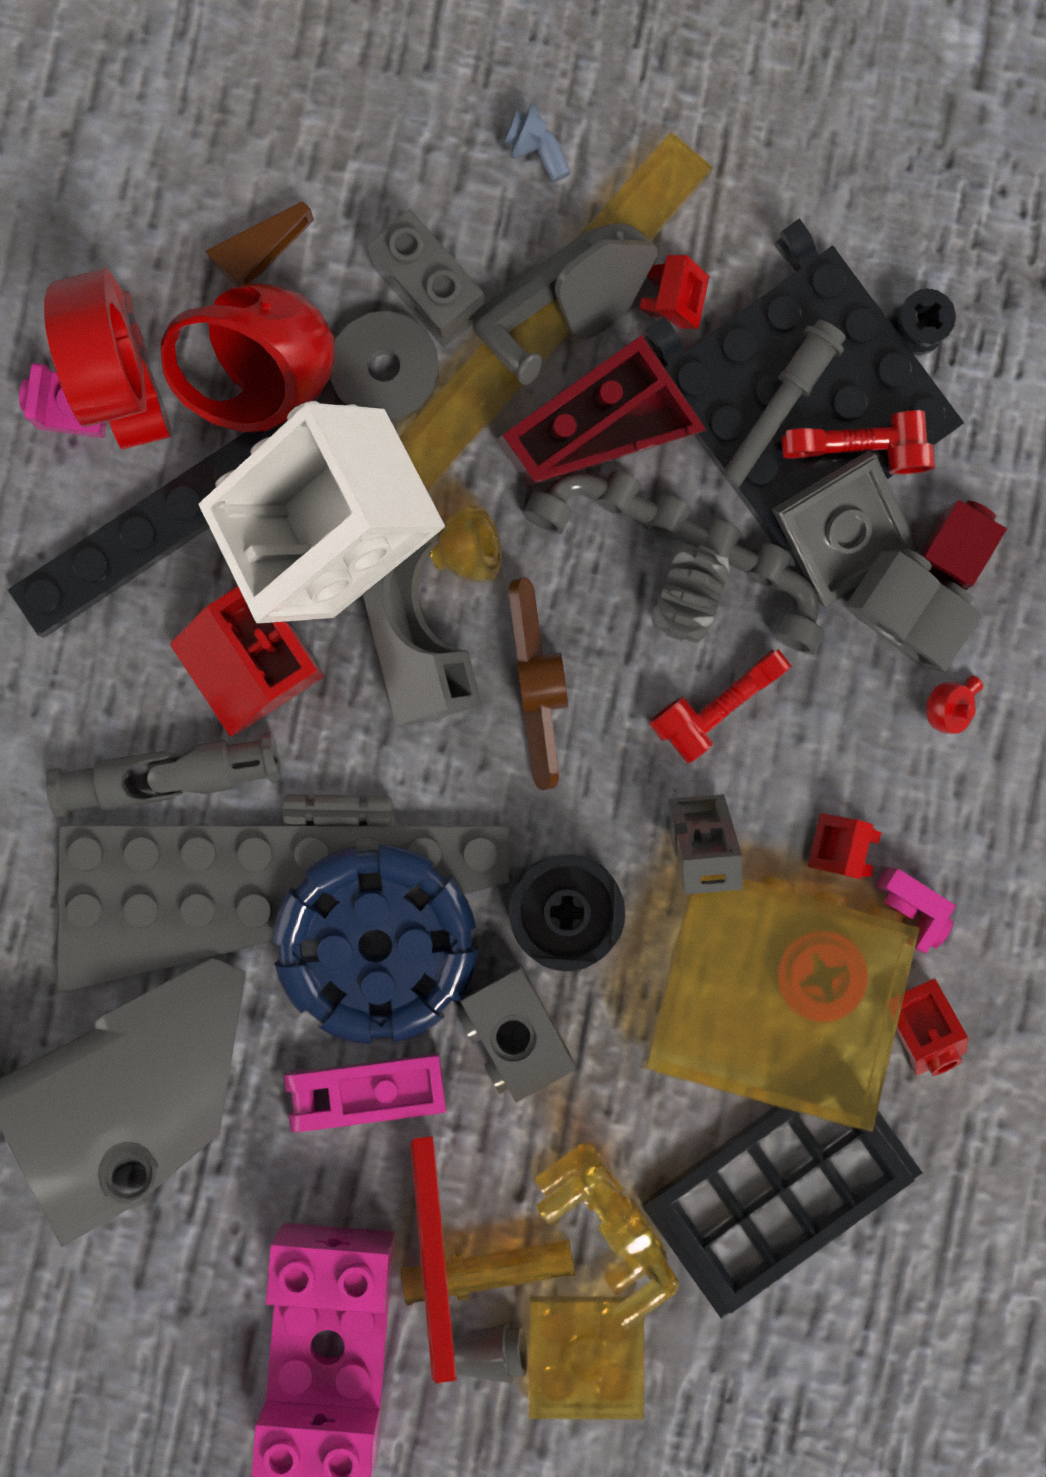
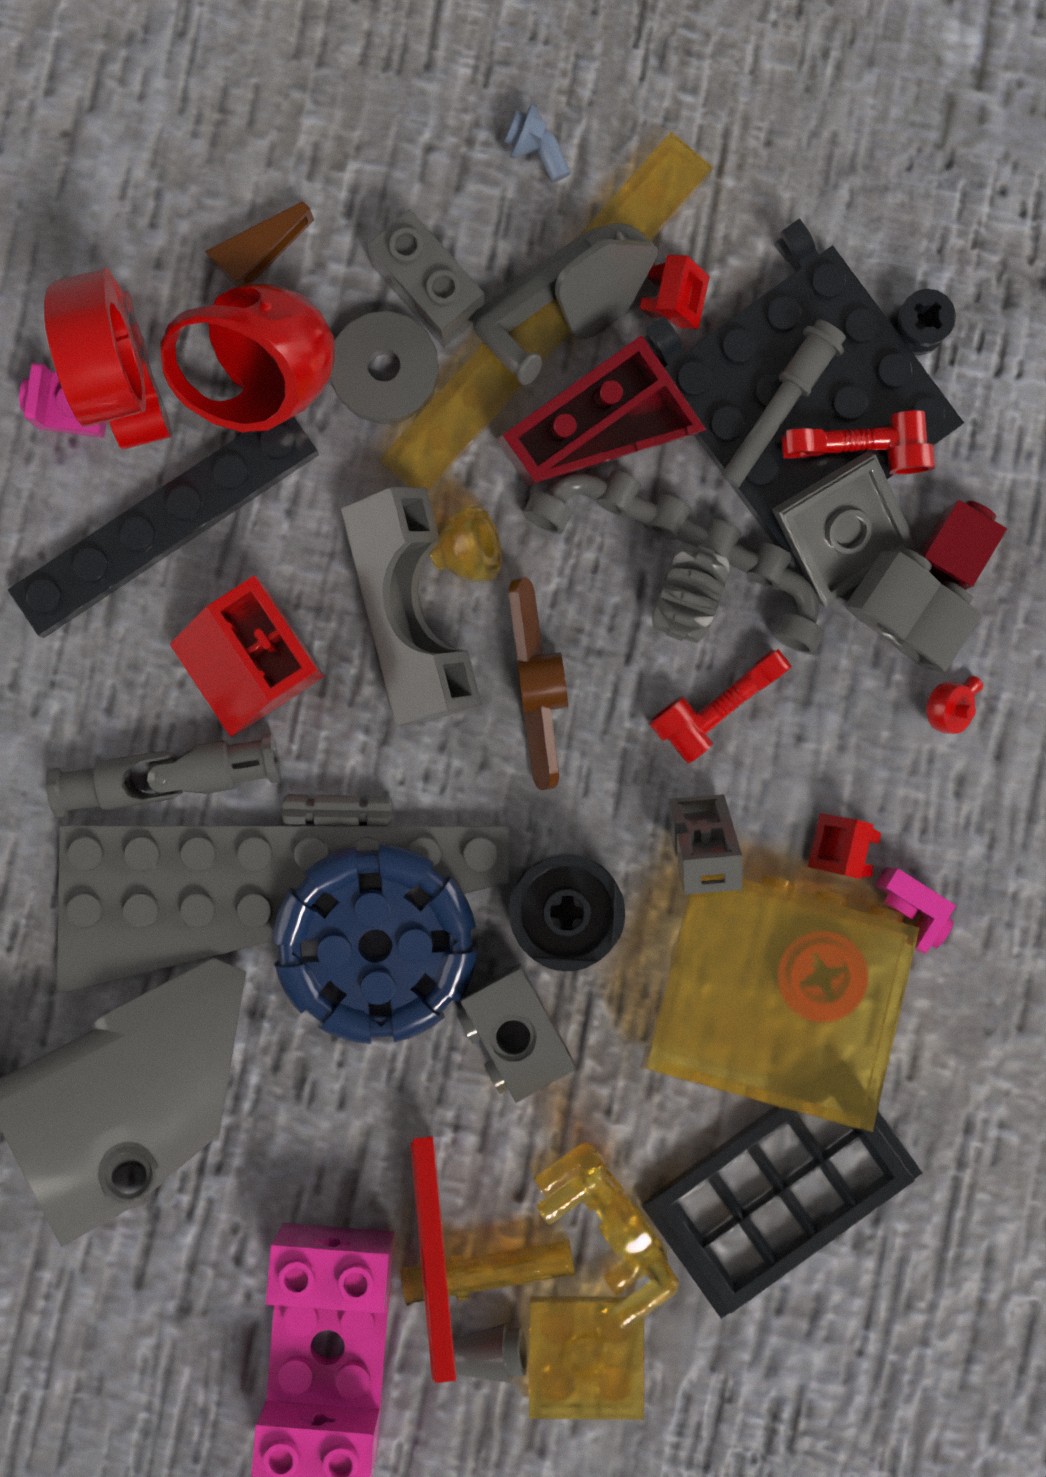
(320, 512): white container -> none
(367, 1092): dark pink plate -> none
(931, 1030): red bracket -> none

